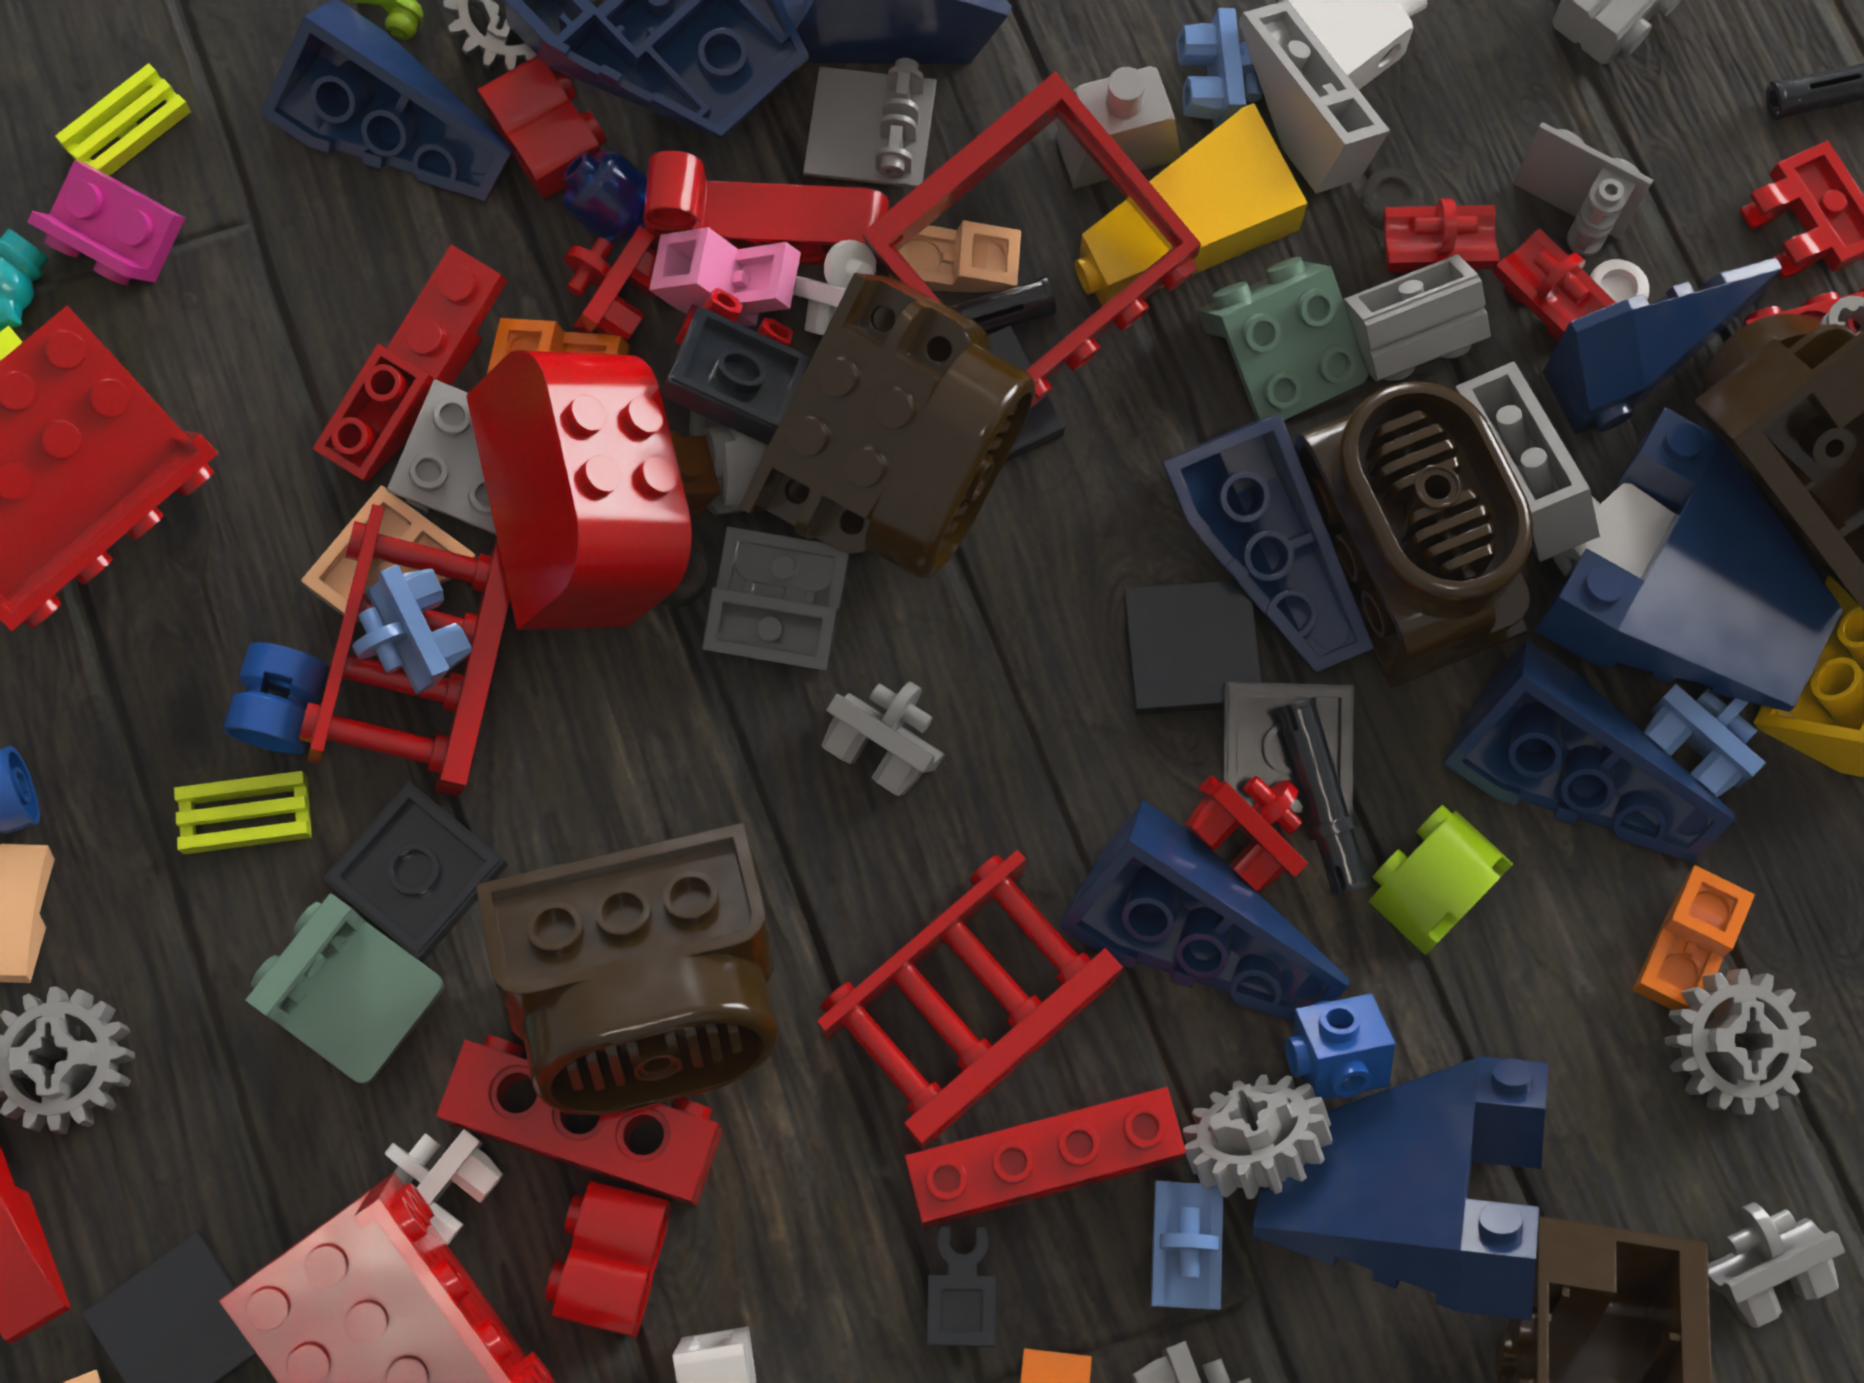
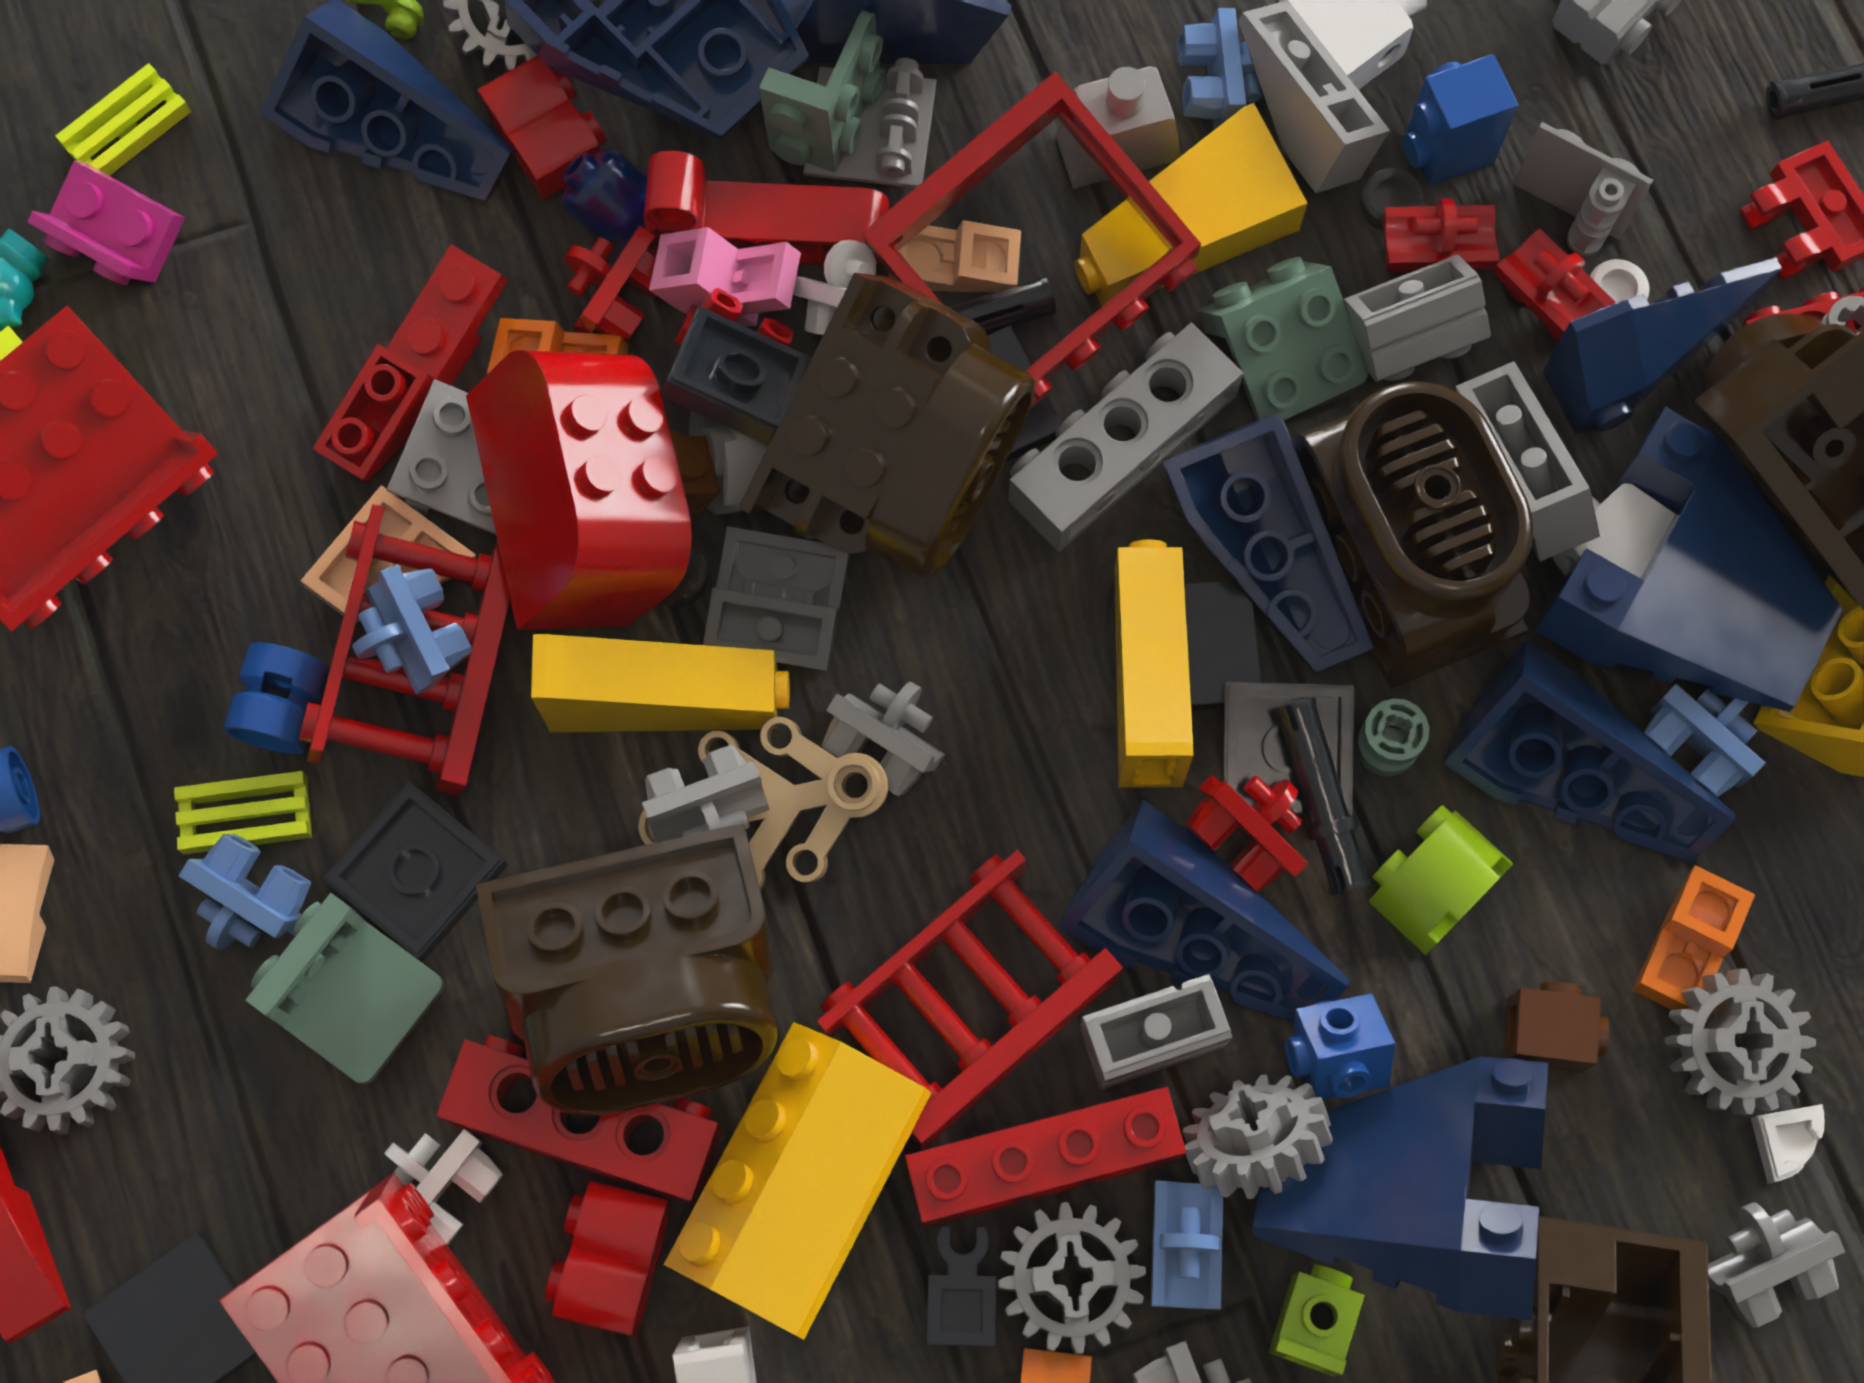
(223, 878): none -> medium blue hips
(653, 685): none -> yellow slope
(716, 802): none -> light grey hips
(789, 800): none -> tan plant
(798, 1179): none -> yellow slope
(822, 122): none -> sand green bracket
(1065, 507): none -> light grey brick
(1101, 1273): none -> light grey gear
(1152, 666): none -> yellow slope
(1155, 1031): none -> light grey brick
(1299, 1339): none -> lime brick
(1382, 747): none -> sand green wheel
(1459, 119): none -> blue brick
(1555, 1027): none -> reddish brown brick
(1788, 1140): none -> white tile

